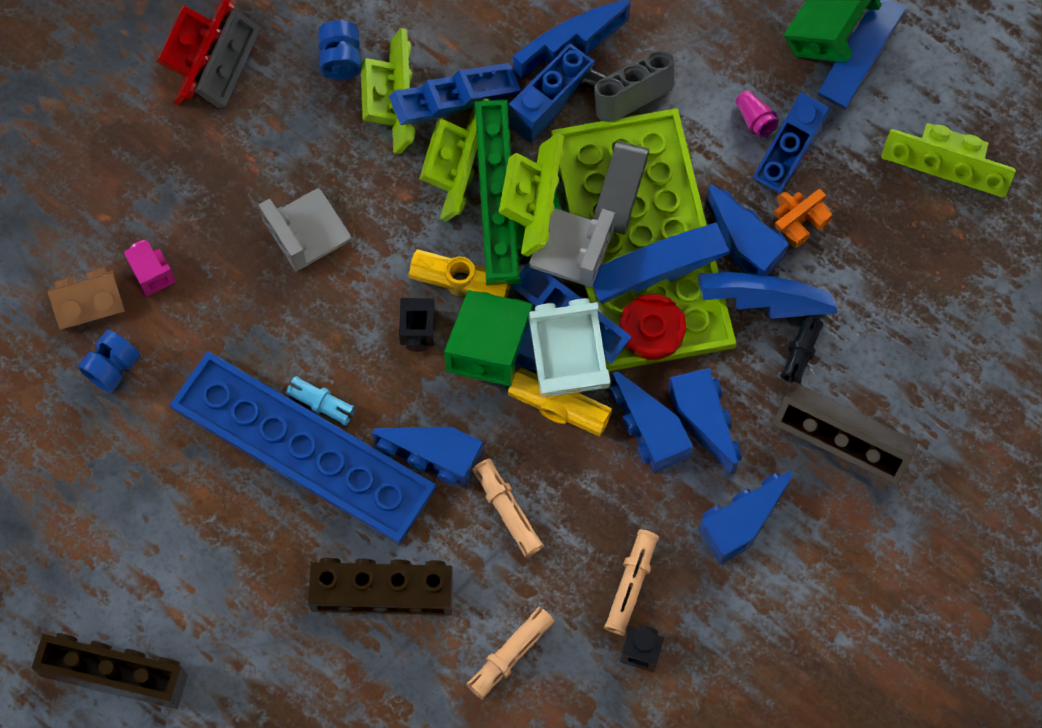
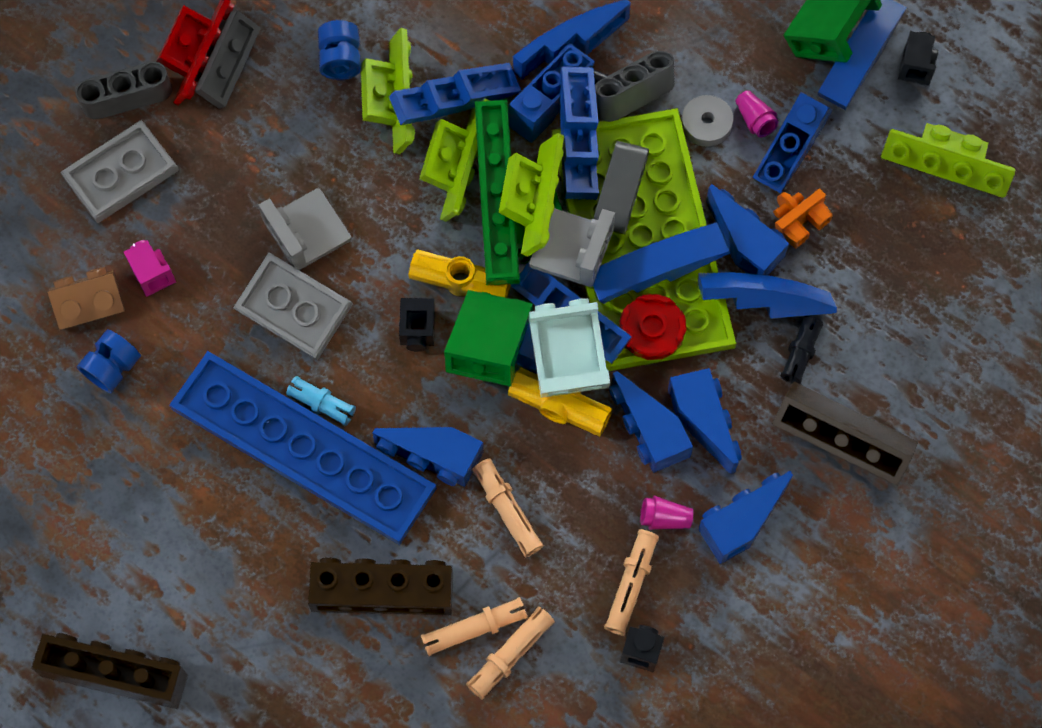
(109, 85): none -> dark grey beam
(119, 171): none -> light grey tile
(293, 306): none -> light grey tile
(474, 626): none -> light nougat pin
(579, 128): none -> blue slope
(664, 514): none -> dark pink cone
(703, 133): none -> light grey piece
(918, 58): none -> black brick

